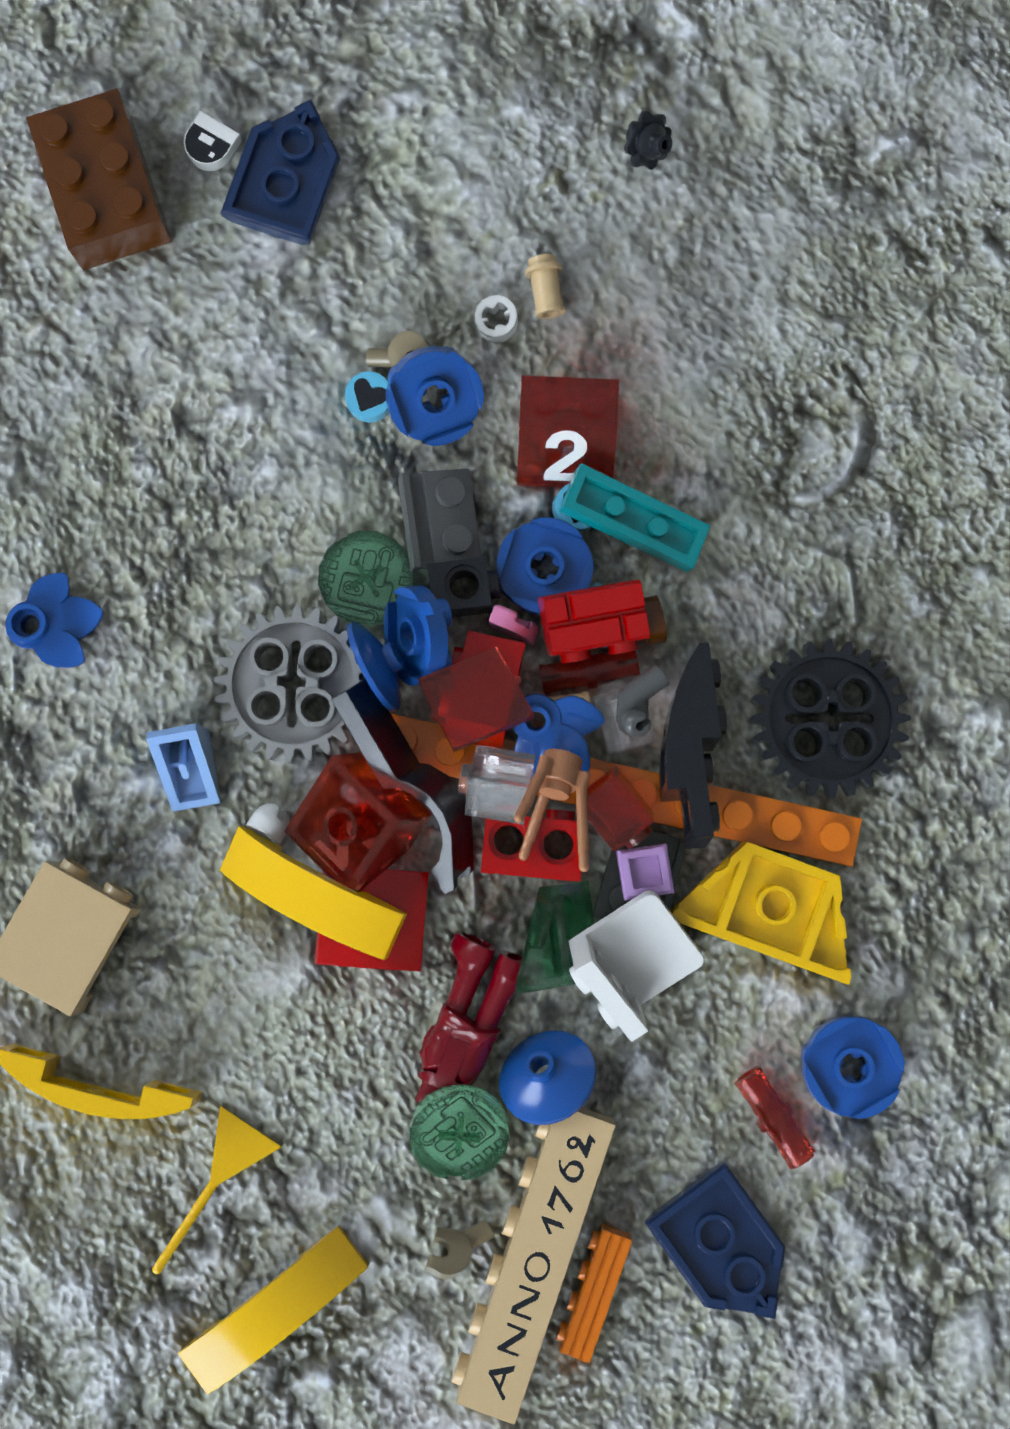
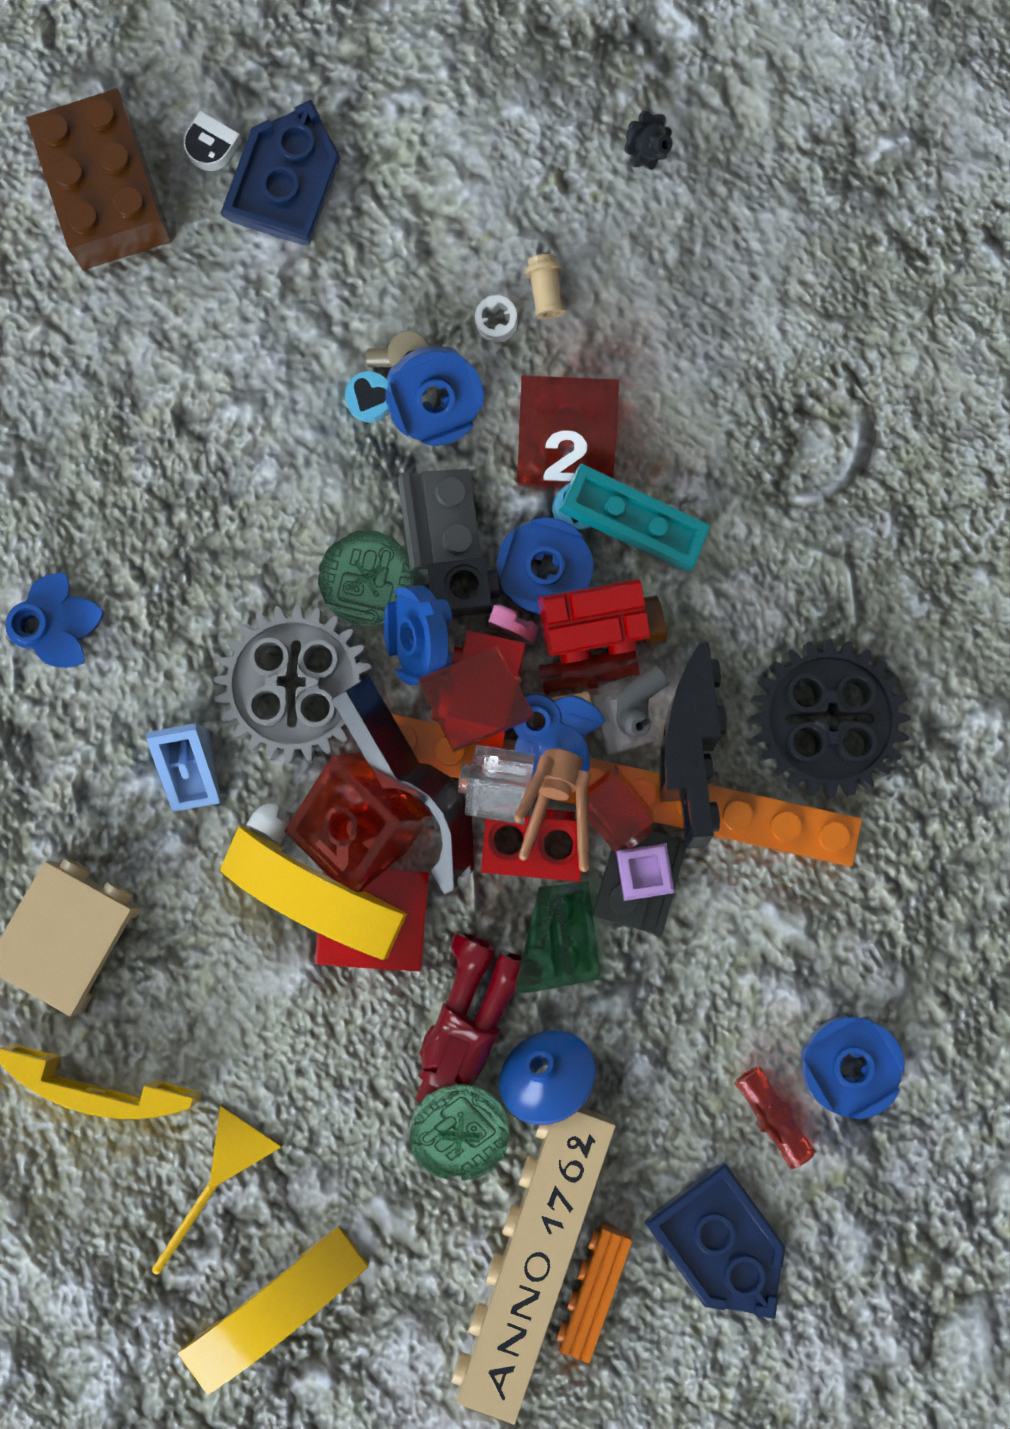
(378, 664): blue dish -> none
(459, 1249): dark tan piece -> none
(632, 959): white bracket -> none
(773, 909): yellow wing -> none

